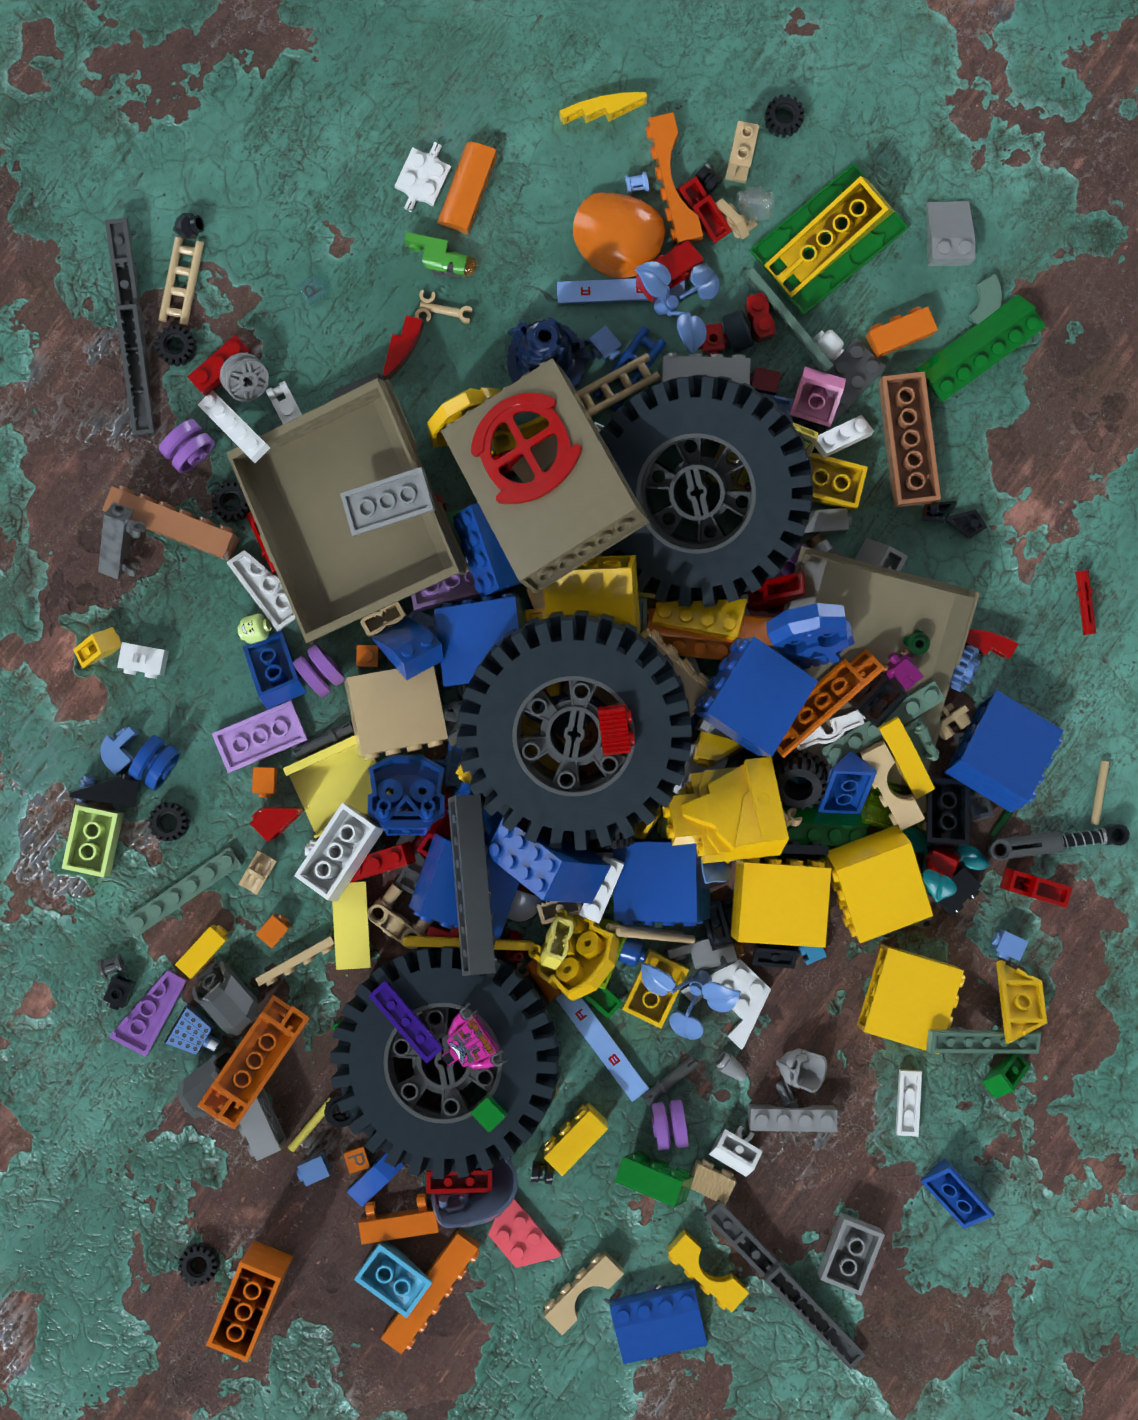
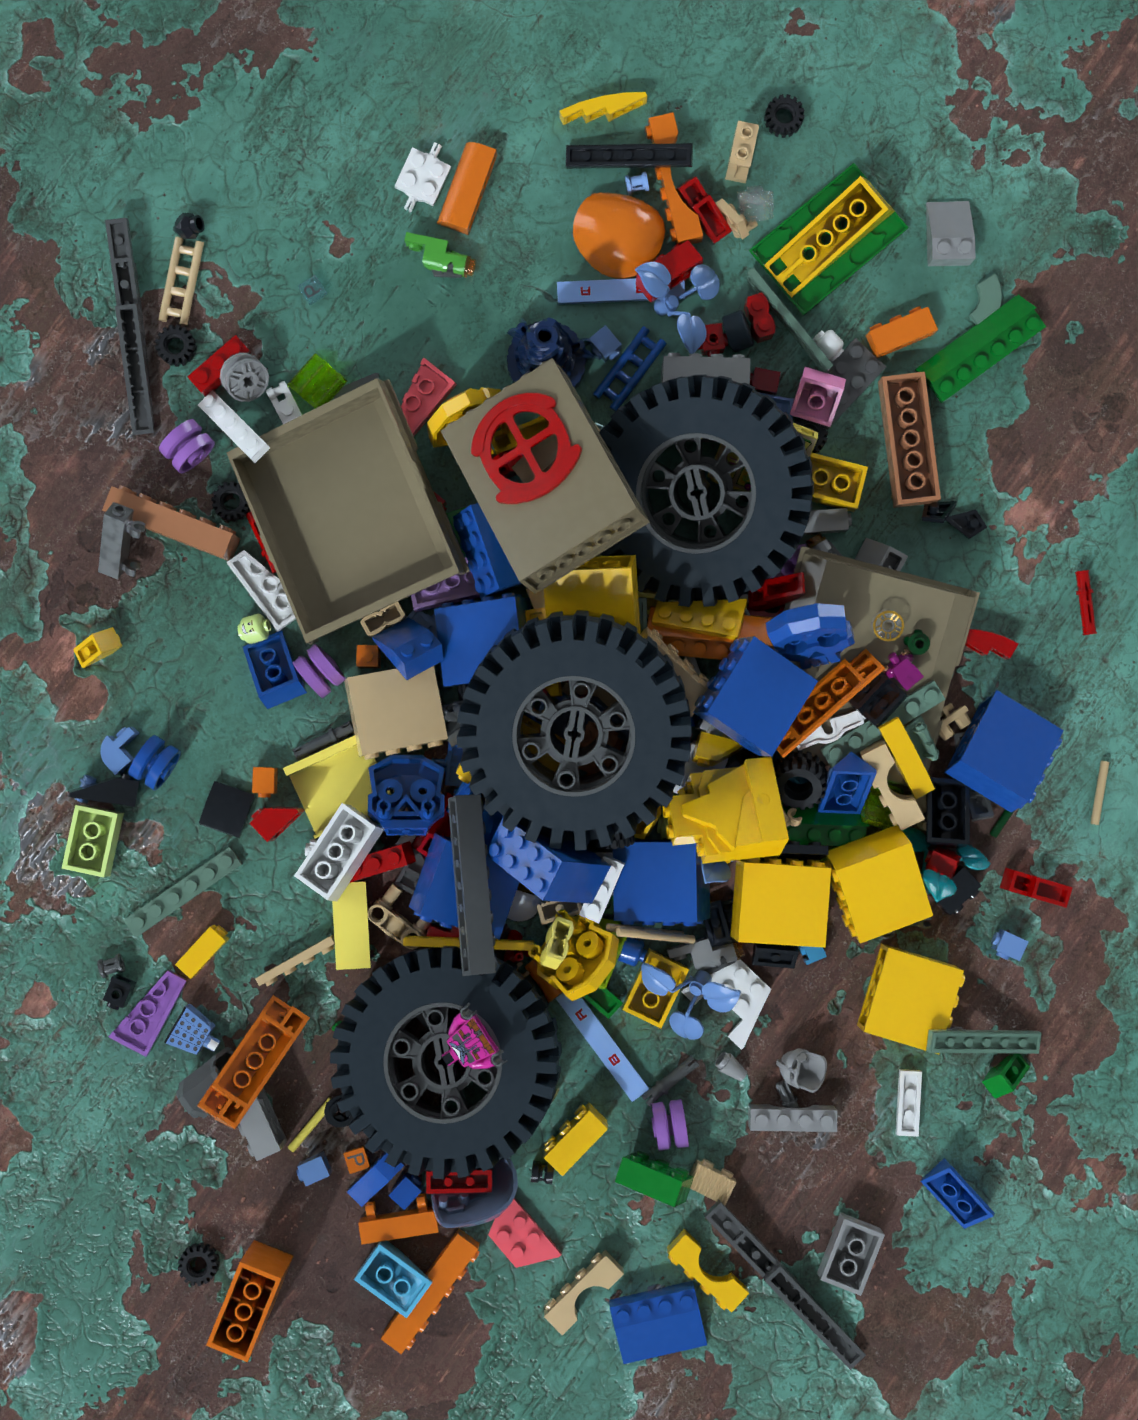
(142, 659): white brick -> none
(157, 828): black tyre -> none
(225, 998): dark grey brick -> none
(226, 809): none -> black slope
(257, 872): tan hips -> none
(259, 736): lavender plate -> none
(274, 929): orange brick -> none
(317, 382): none -> clear neon green slope
(387, 501): light grey plate -> none
(402, 346): red slope -> none
(406, 1021): dark purple plate -> none
(406, 1190): none -> blue brick
(425, 395): none -> coral wing
(427, 306): tan bar -> none
(489, 1113): green panel -> none
(615, 729): red brick -> none
(620, 373): tan bar -> none
(629, 156): none -> black tile
(709, 177): black wheel -> none
(735, 1151): white brick -> none
(843, 436): white plate -> none
(893, 631): none -> wheel
(966, 670): medium blue gear -> none
(1020, 1002): yellow wing -> none
(1055, 842): piece -> none

